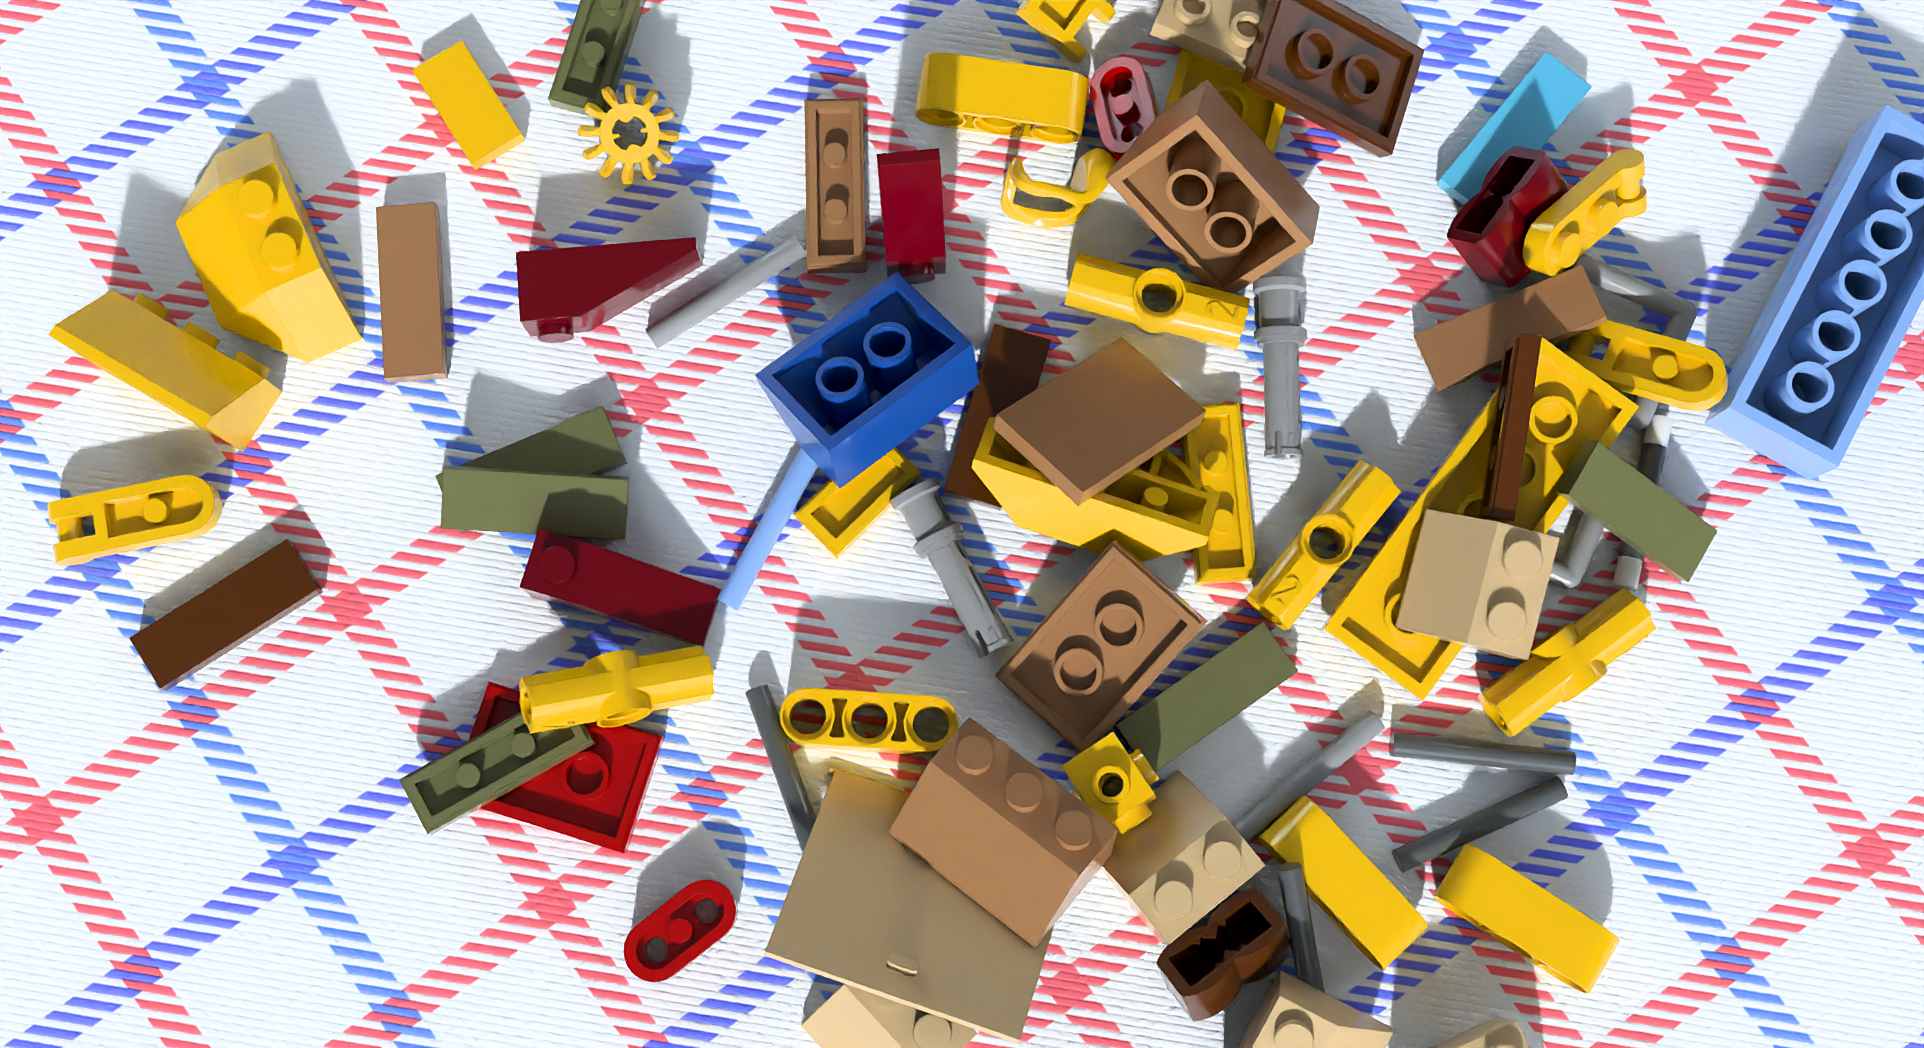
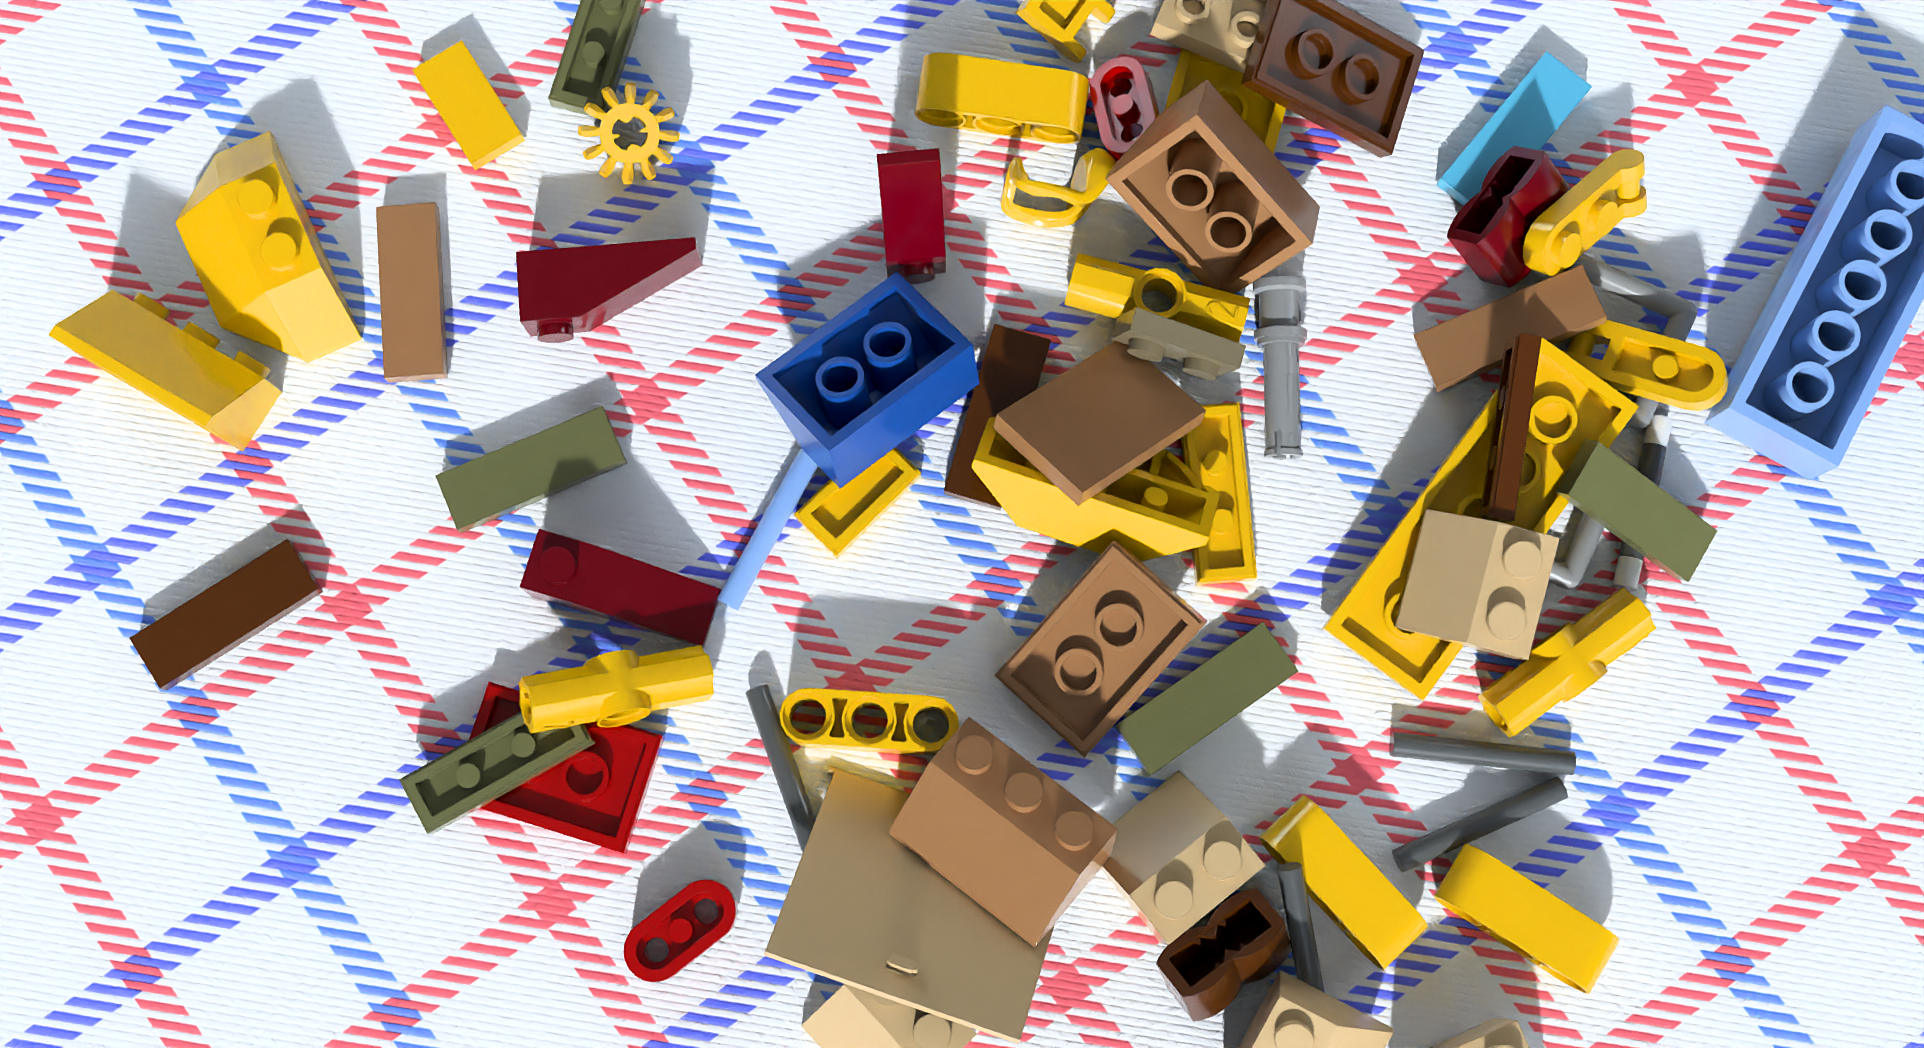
(133, 517): yellow plate -> none
(533, 501): olive tile -> none
(725, 292): light grey bar -> none
(835, 186): medium nougat tile -> none
(940, 542): light grey pin -> none
(1107, 761): yellow brick -> none
(1157, 337): none -> dark tan plate
(1309, 775): light grey bar -> none
(1344, 516): yellow piece -> none

